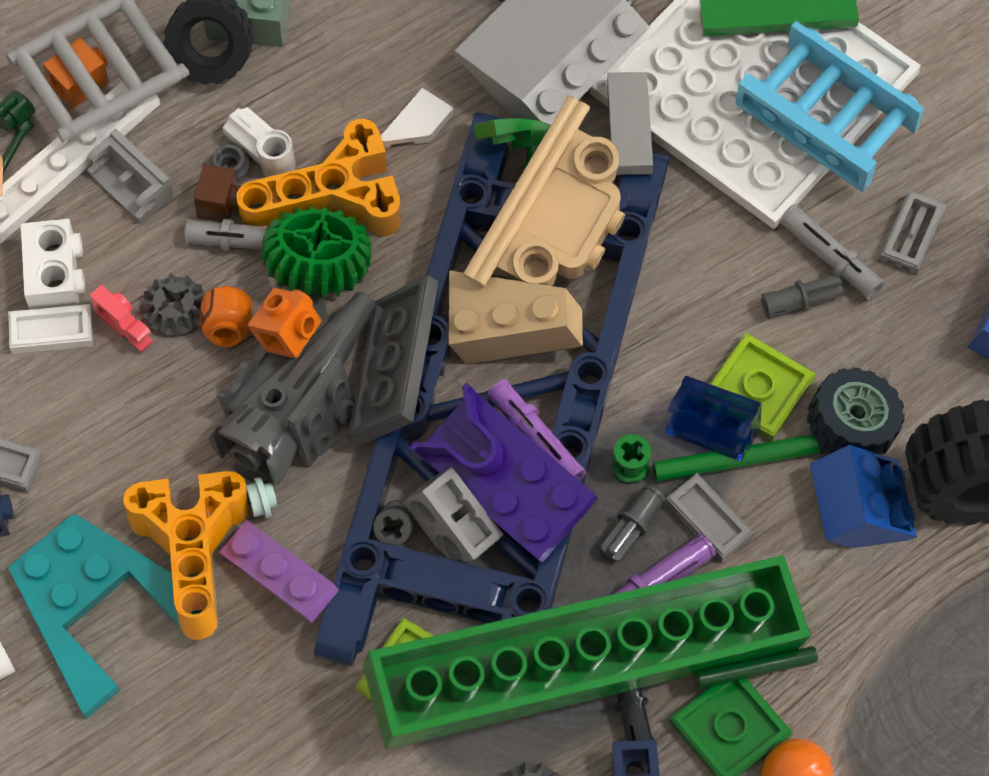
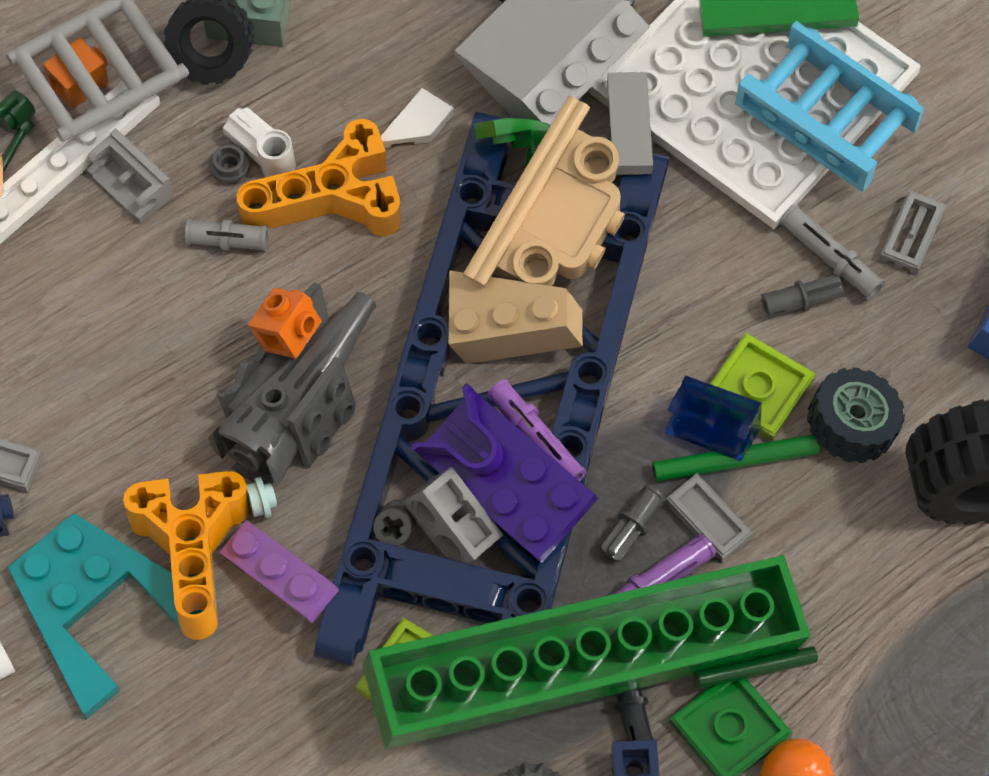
(44, 266): white brick -> none
(50, 329): white tile -> none
(116, 313): coral plate -> none
(170, 320): dark grey gear -> none
(216, 193): reddish brown plate -> none
(226, 316): orange head -> none
(316, 251): green gear -> none
(393, 361): dark grey tile -> none
(627, 448): green bush -> none
(862, 498): blue slope -> none

